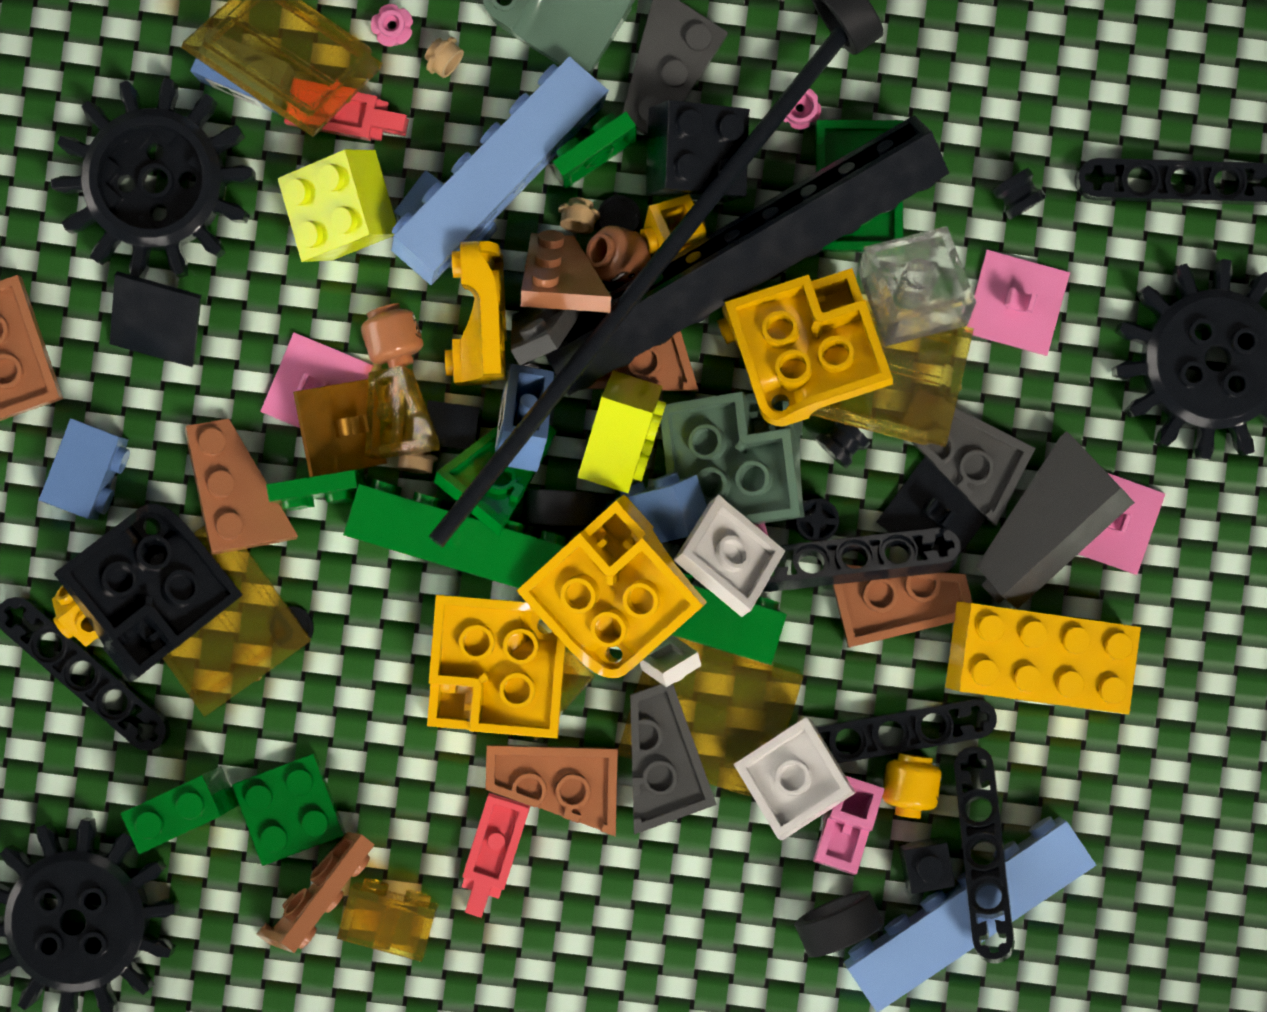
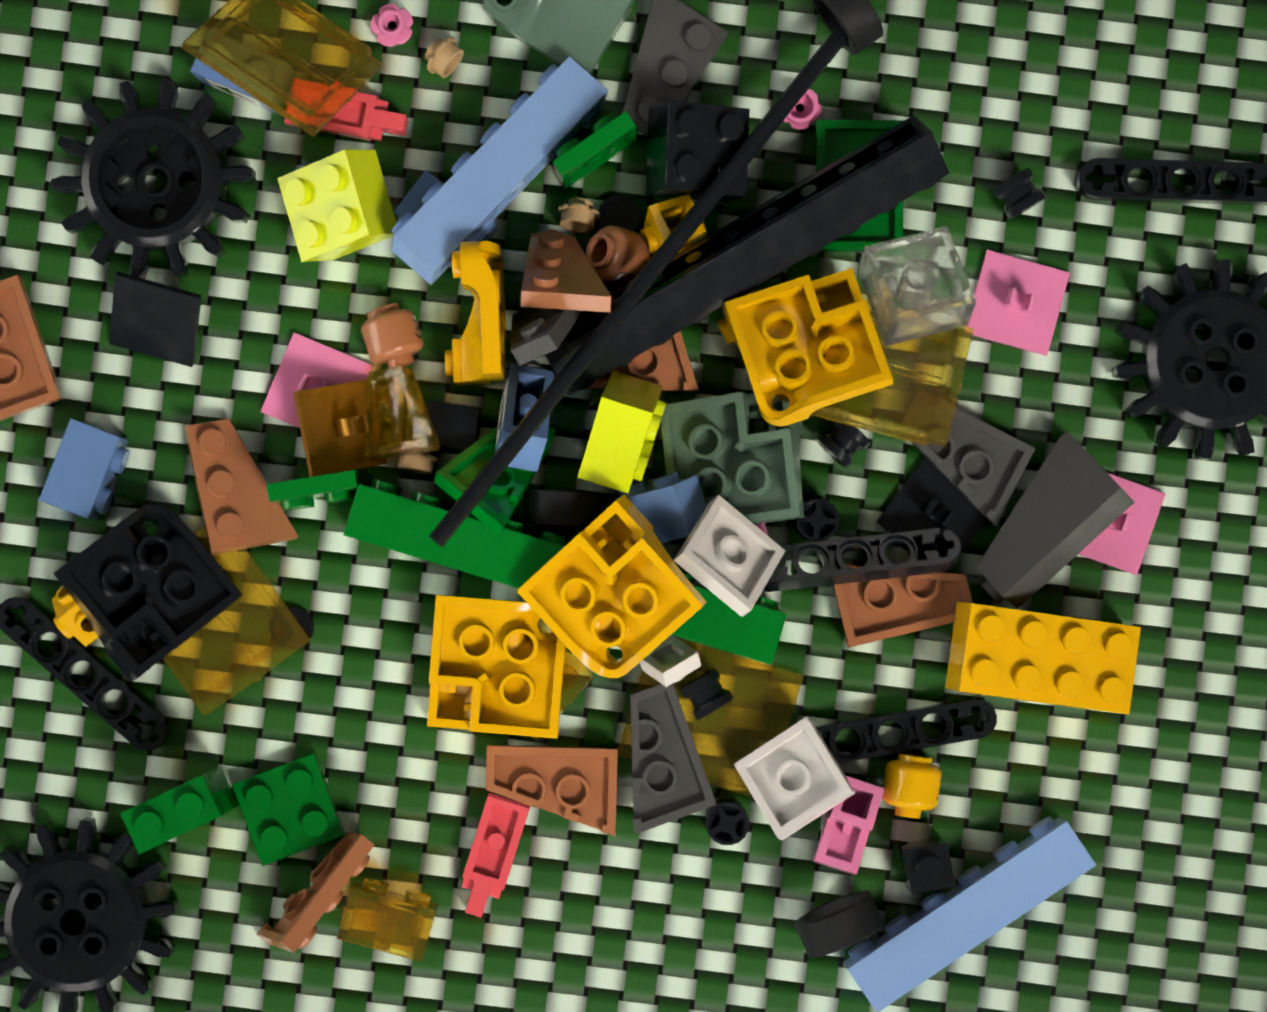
(706, 693): none -> black wheel
(730, 828): none -> black wheel
(983, 875): black beam -> none

